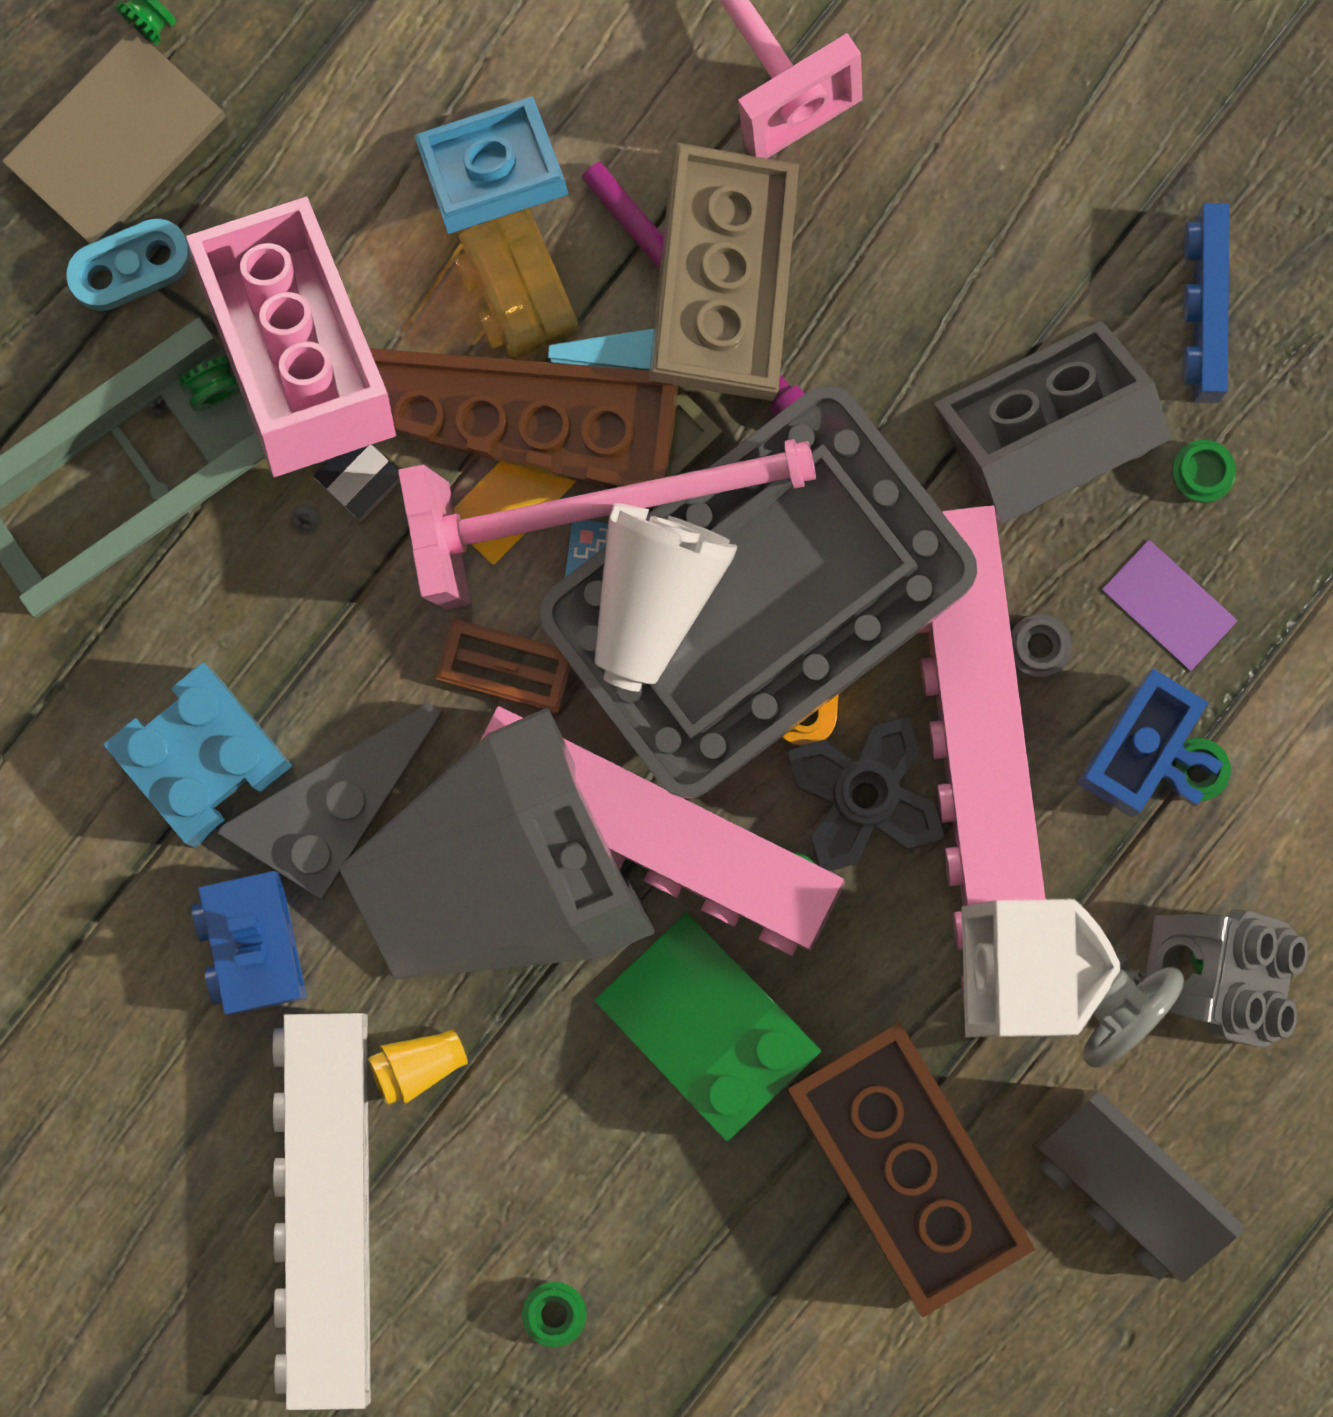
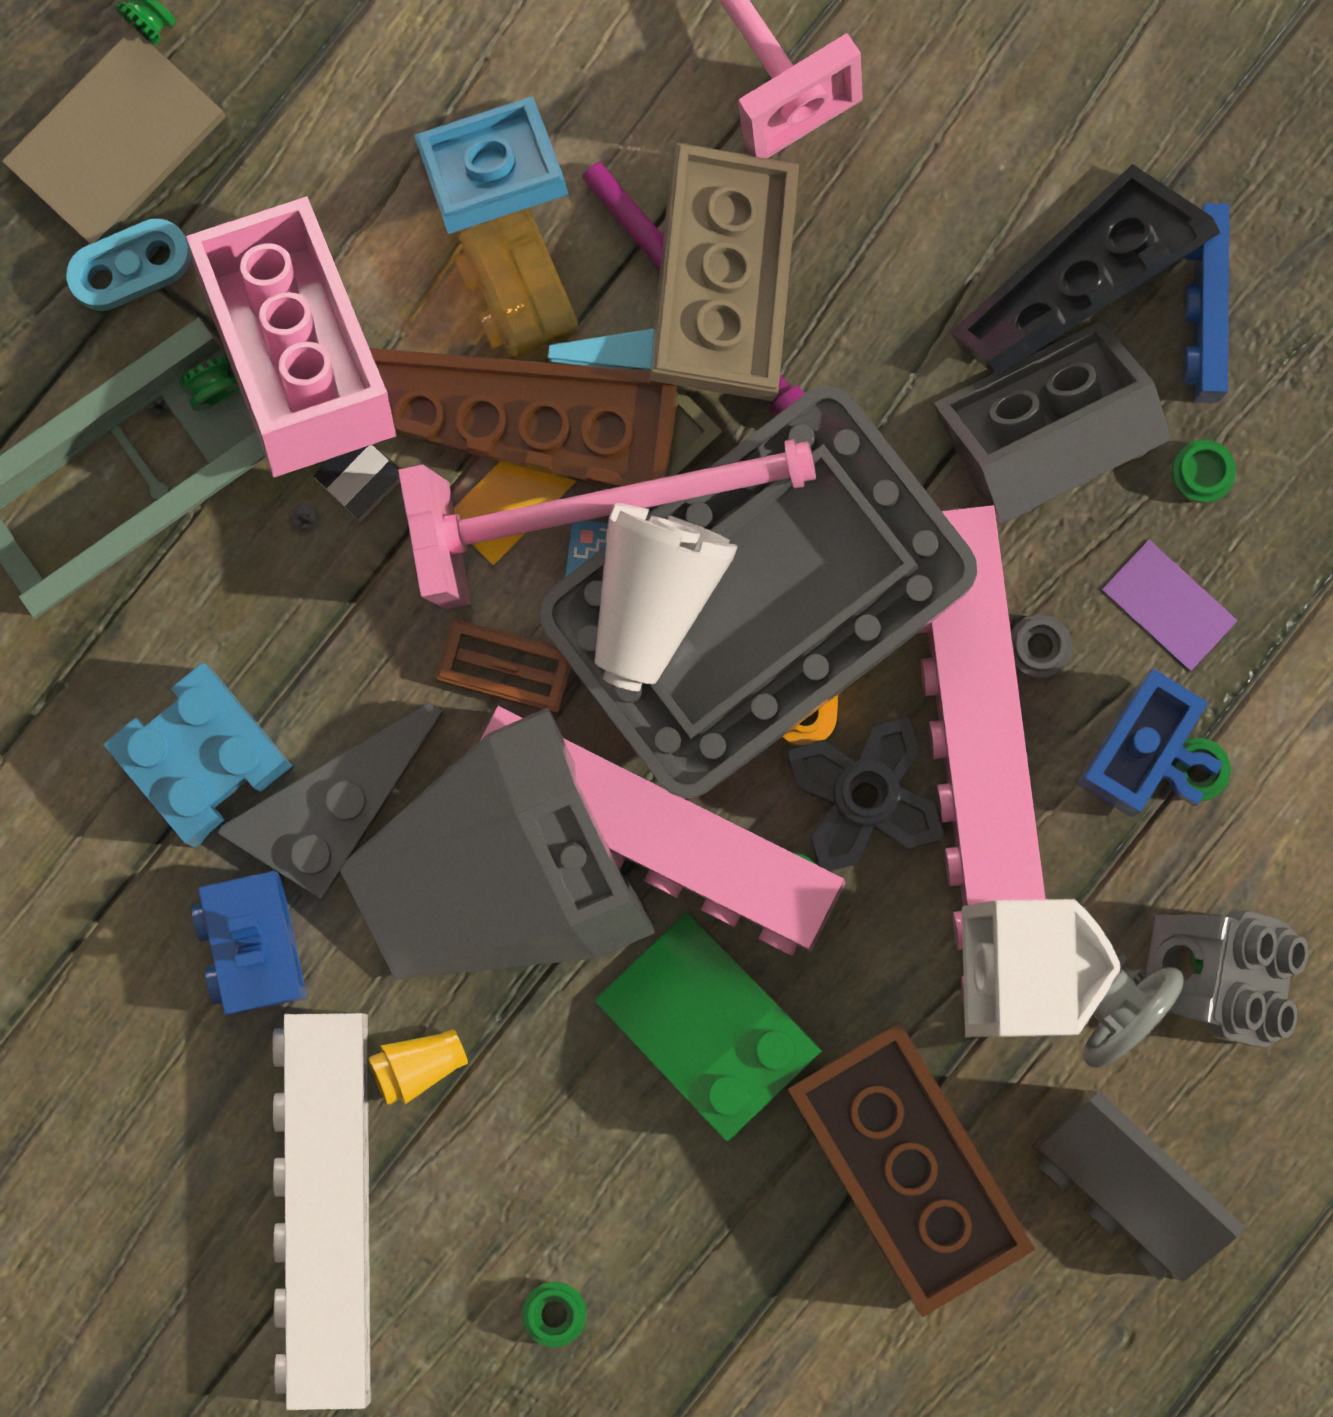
(1094, 260): none -> black wing

